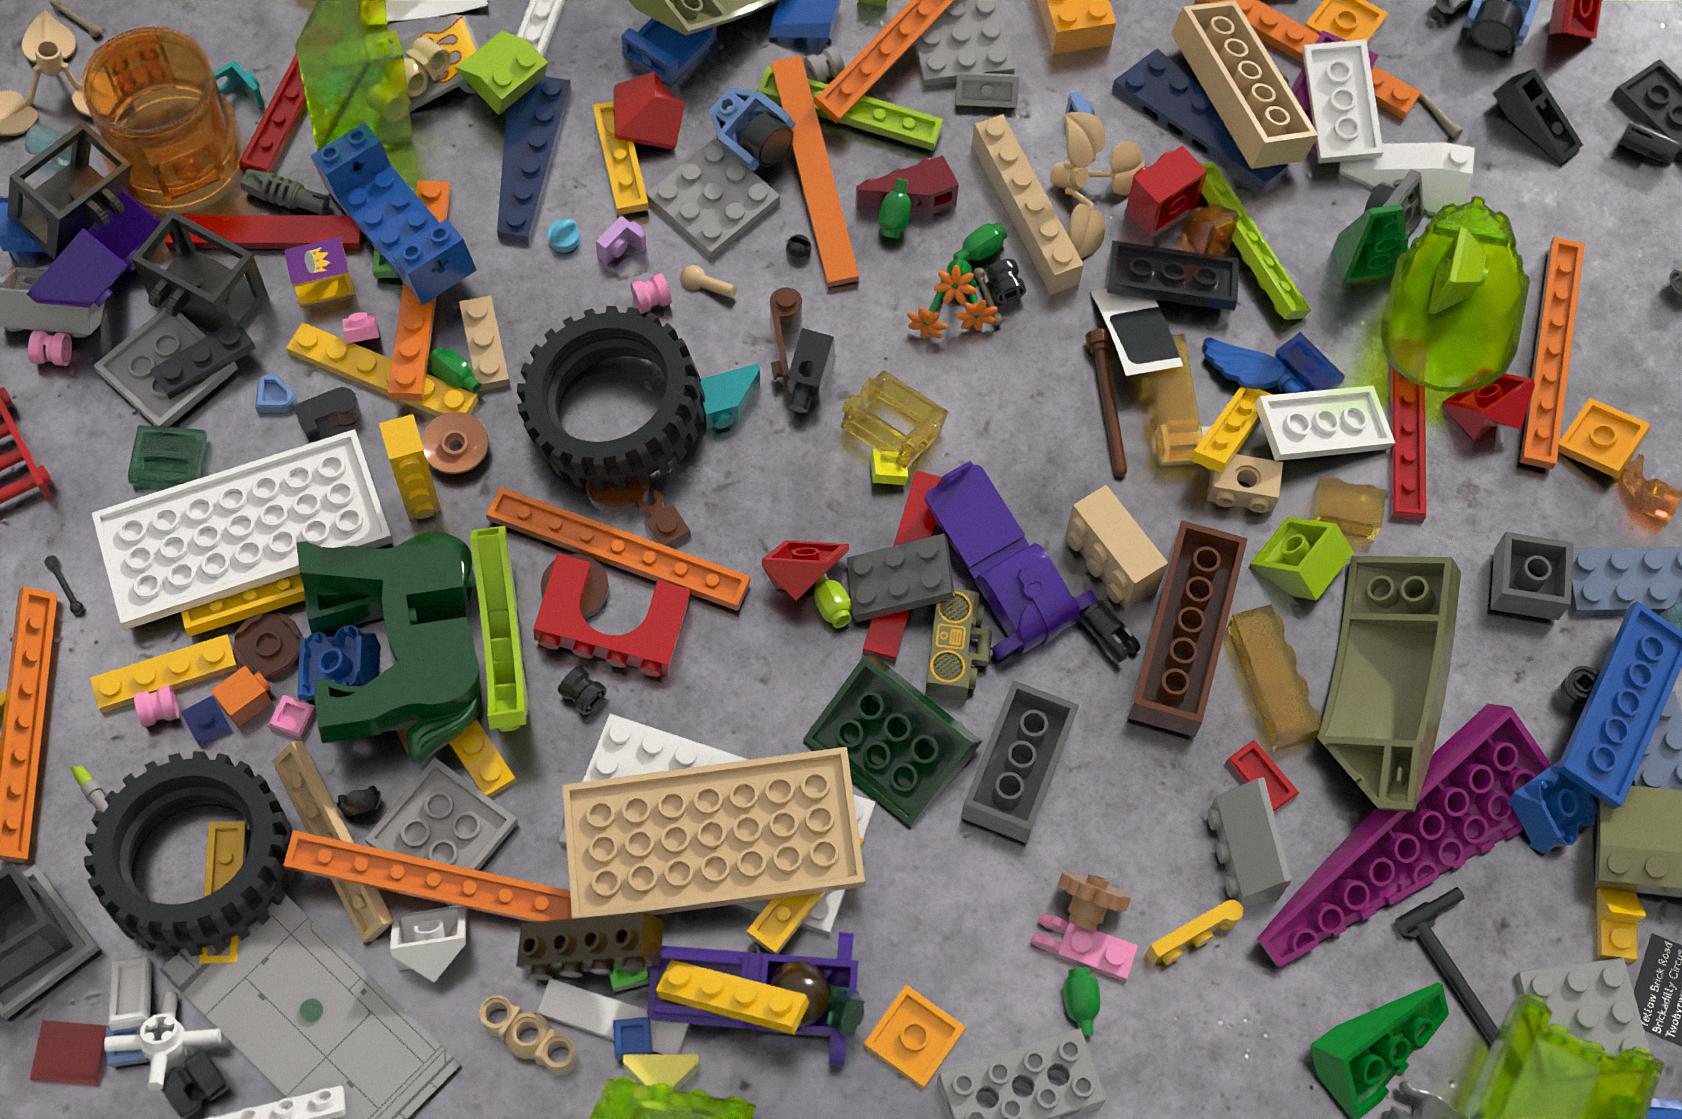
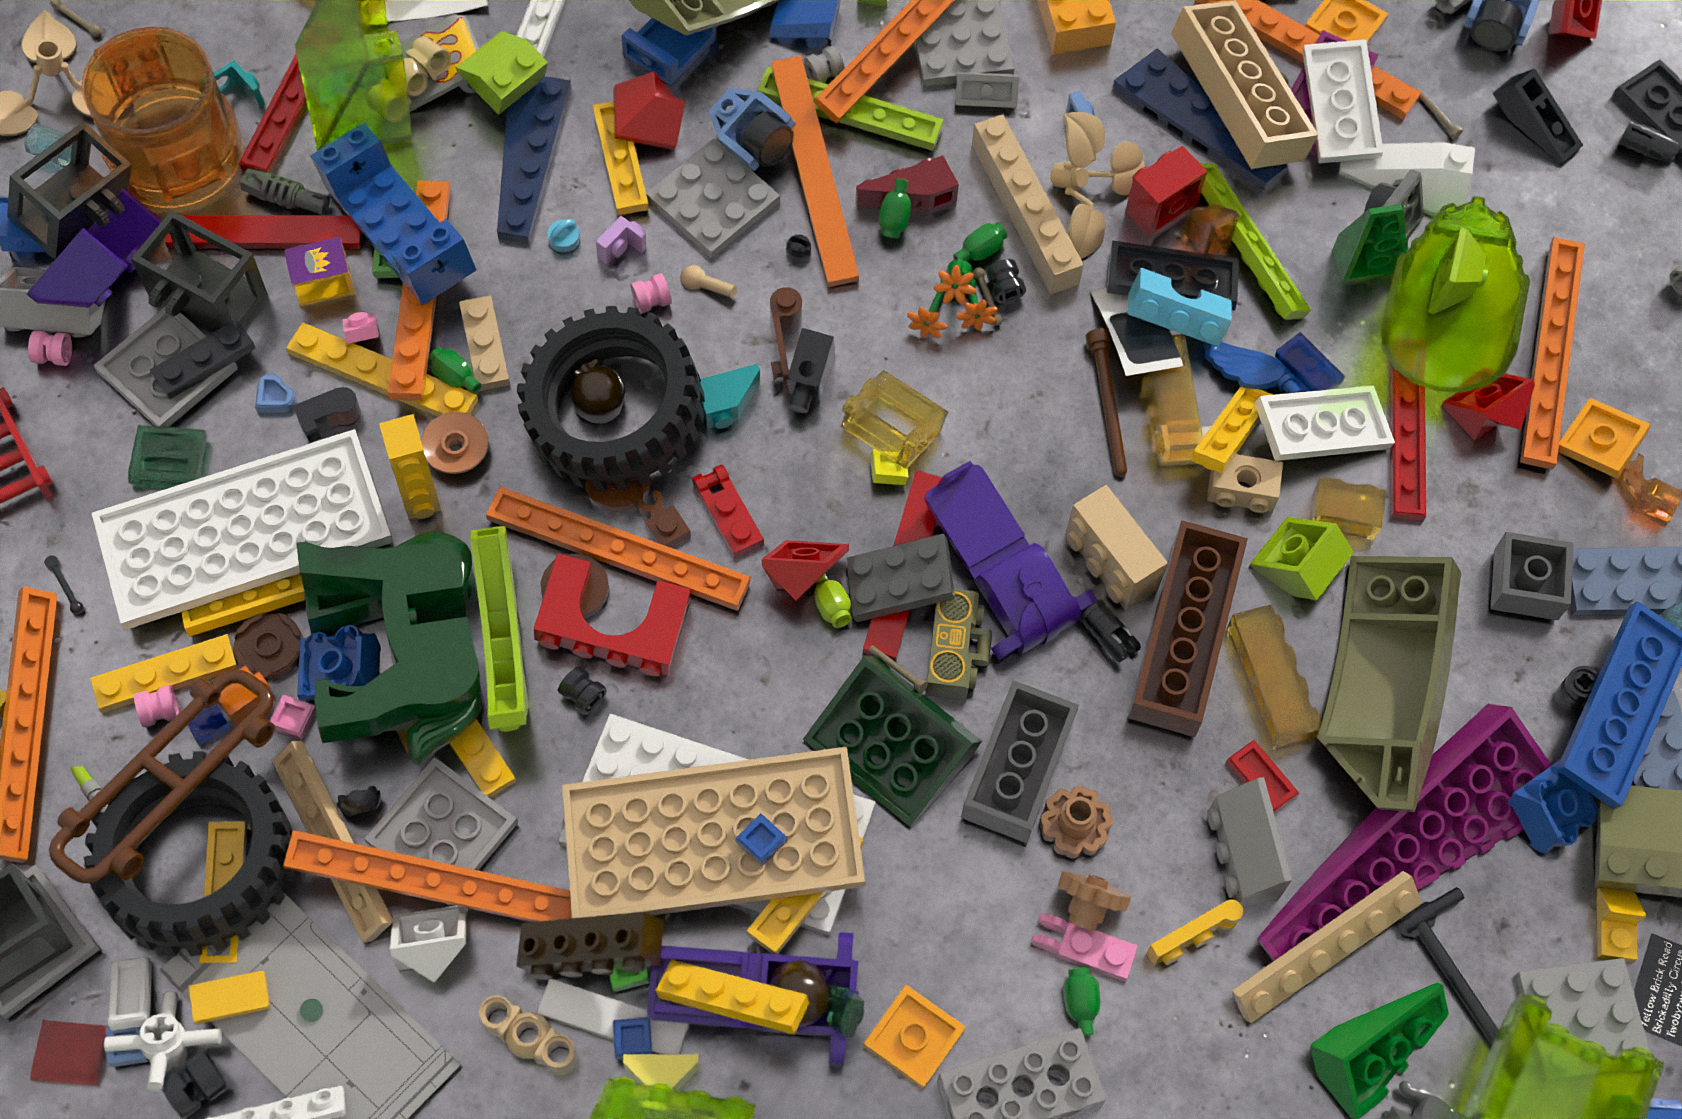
(123, 858): none -> reddish brown bar
(229, 997): none -> yellow tile
(597, 392): none -> dark brown helmet
(728, 512): none -> red plate
(761, 839): none -> blue tile
(919, 684): none -> dark tan piece
(1072, 836): none -> medium nougat plant
(1158, 303): none -> medium azure arch
(1326, 947): none -> tan plate

